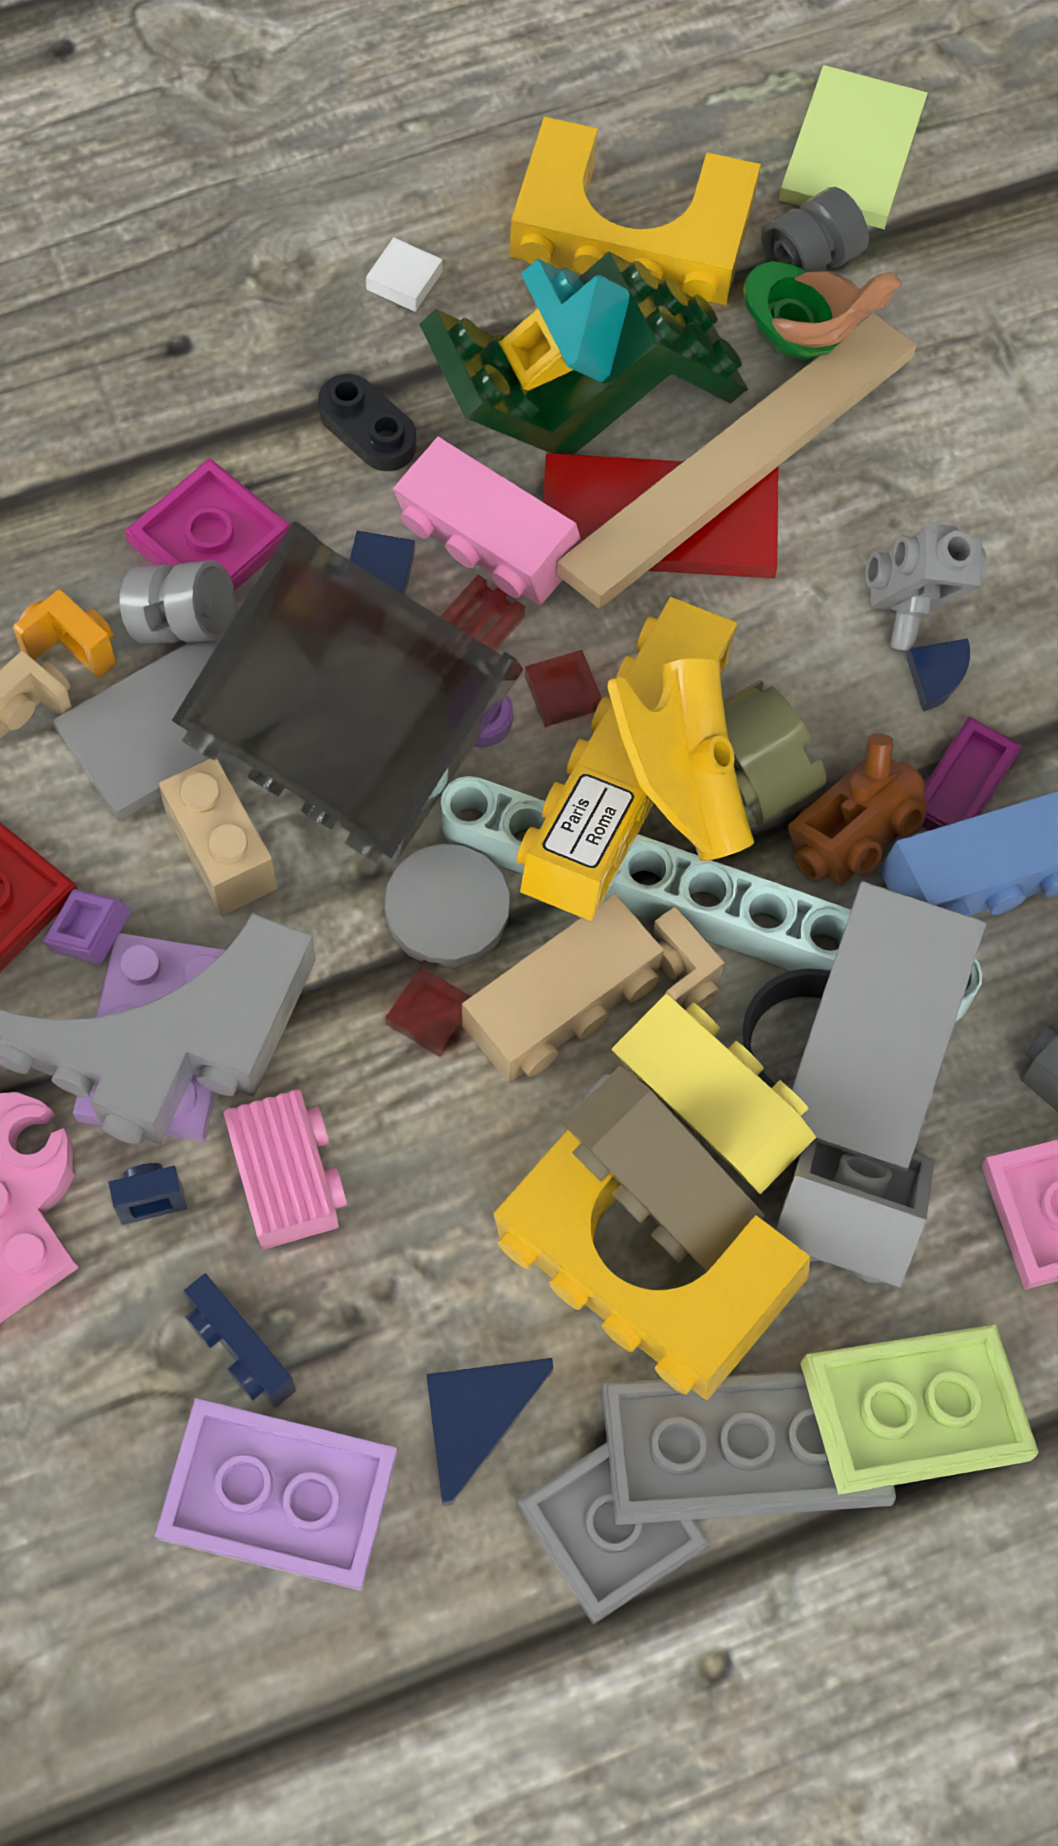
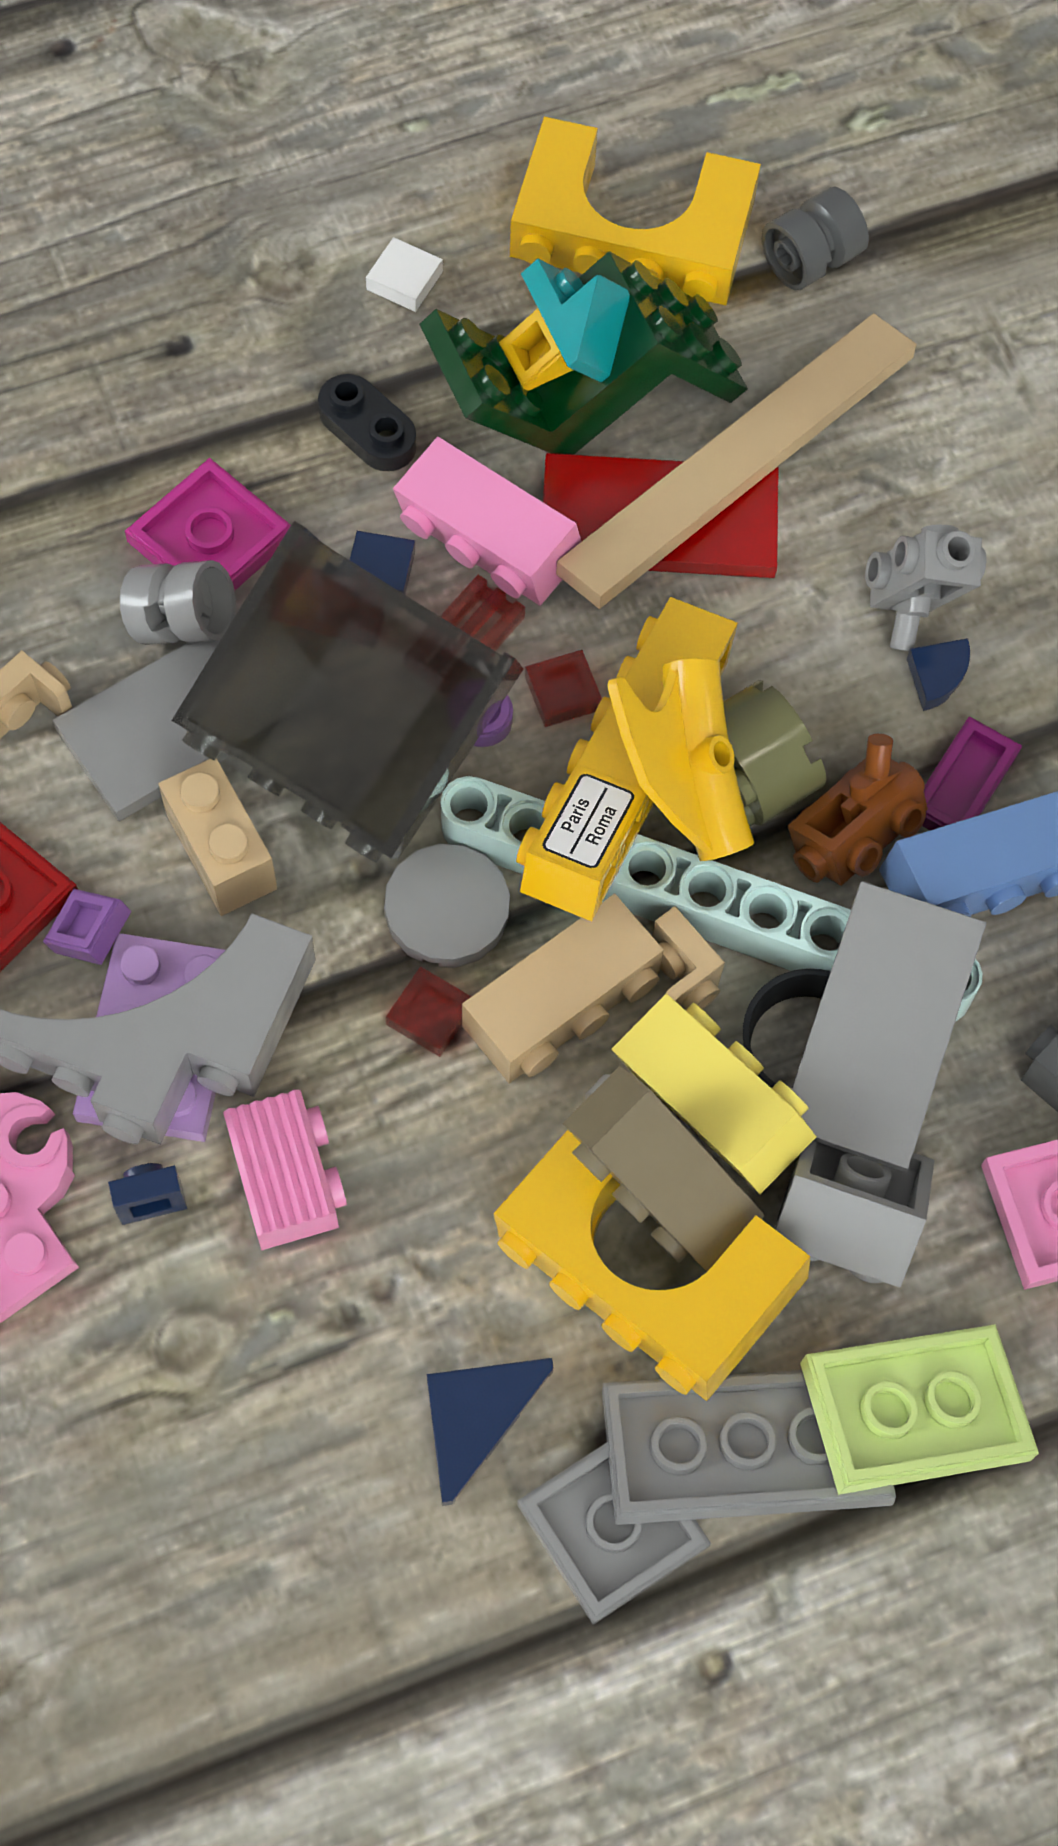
(62, 620): light orange bracket -> none
(255, 1366): dark blue plate -> none
(277, 1494): lavender plate -> none
(810, 311): piece -> none
(854, 141): yellowish green tile -> none

